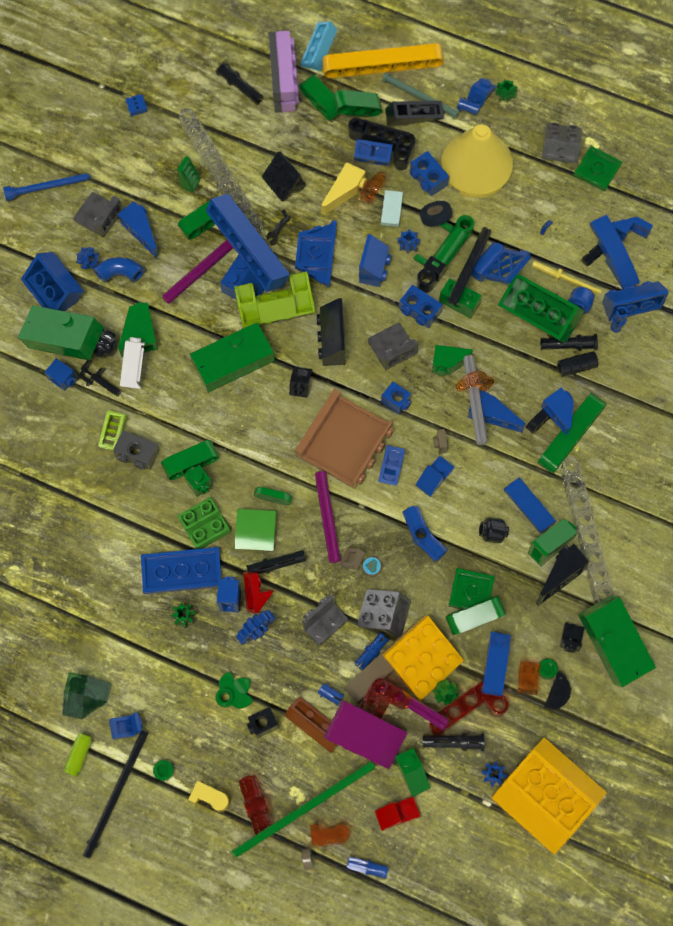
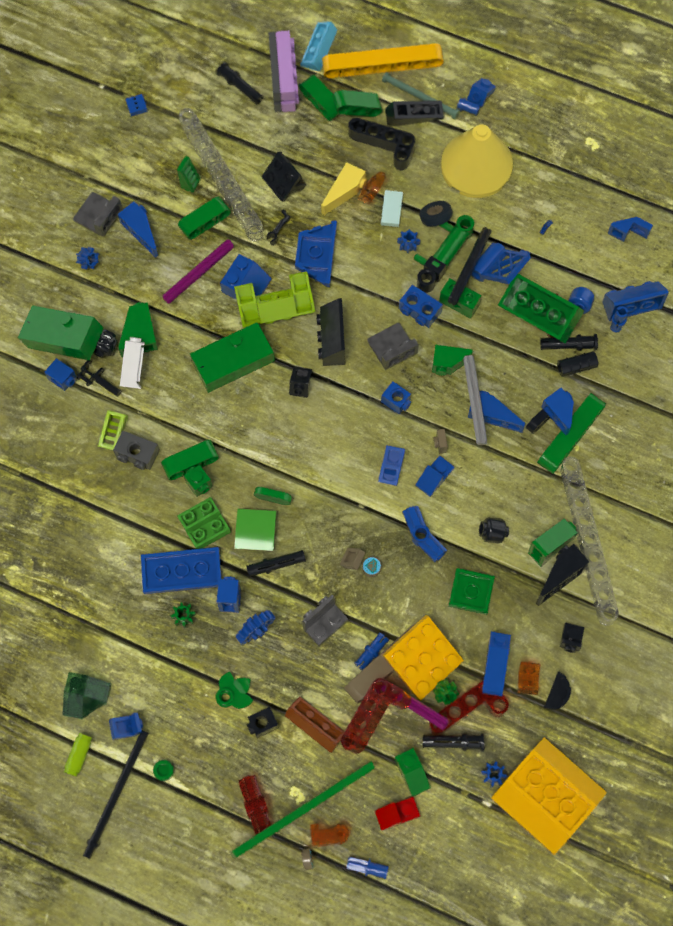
(12, 192): blue piece -> none
(51, 282): blue slope -> none
(119, 266): blue cylinder -> none
(209, 795): light yellow leg -> none
(247, 242): blue brick -> none
(254, 597): red slope -> none
(327, 517): magenta axle -> none
(329, 693): blue pin -> none
(344, 440): medium nougat panel -> none
(365, 734): magenta tile -> none
(372, 152): blue brick -> none
(374, 262): blue slope -> none
(384, 611): flat silver bracket -> none
(432, 172): blue brick -> none
(475, 379): clear orange helmet -> none
(475, 615): beam -> none
(506, 90): green gear -> none
(529, 505): blue tile -> none
(548, 669): green tile -> none
(558, 275): light yellow sword -> none
(562, 142): flat silver bracket -> none
(593, 254): black axle -> none
(597, 168): green tile -> none
(615, 252): blue slope -> none
(617, 641): green brick -> none

